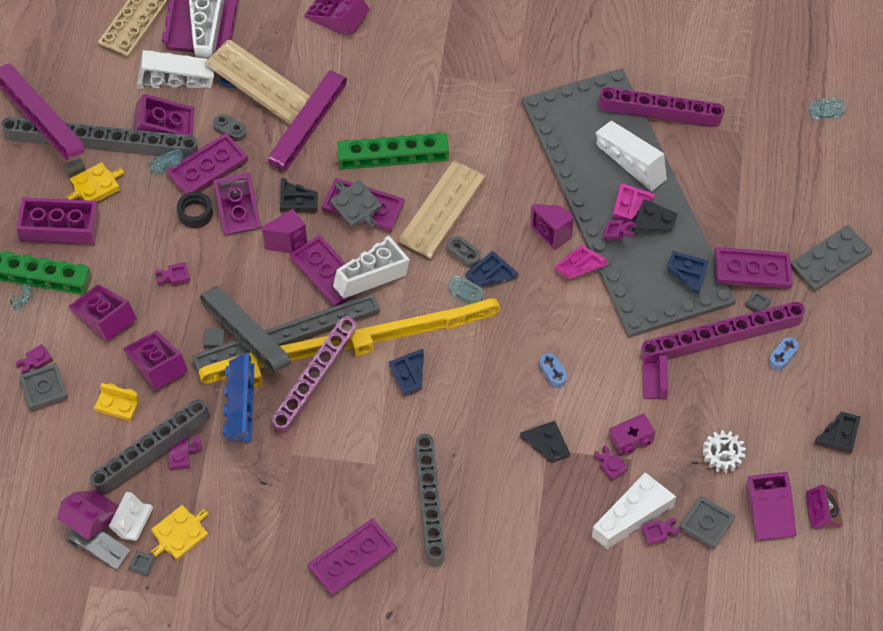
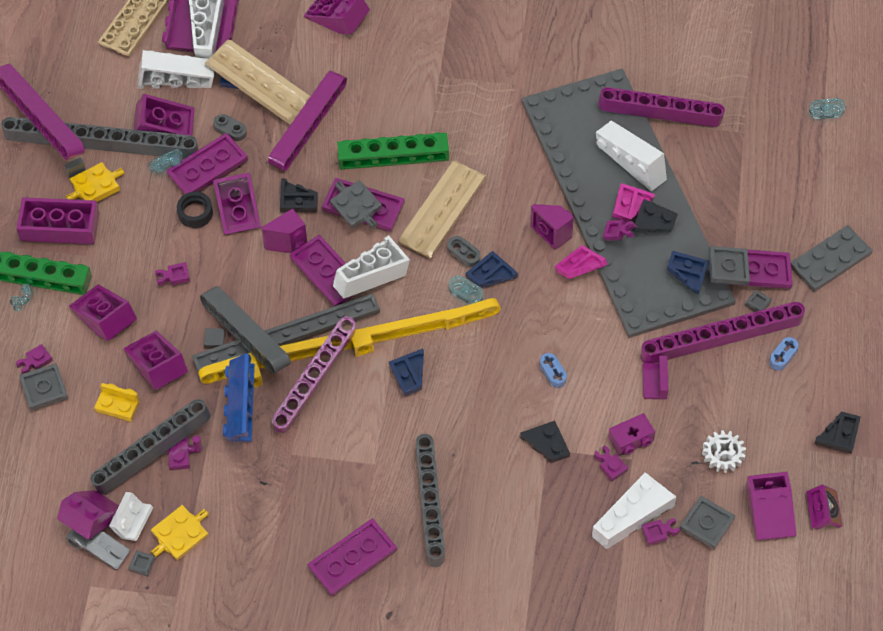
(728, 265): none -> dark grey plate

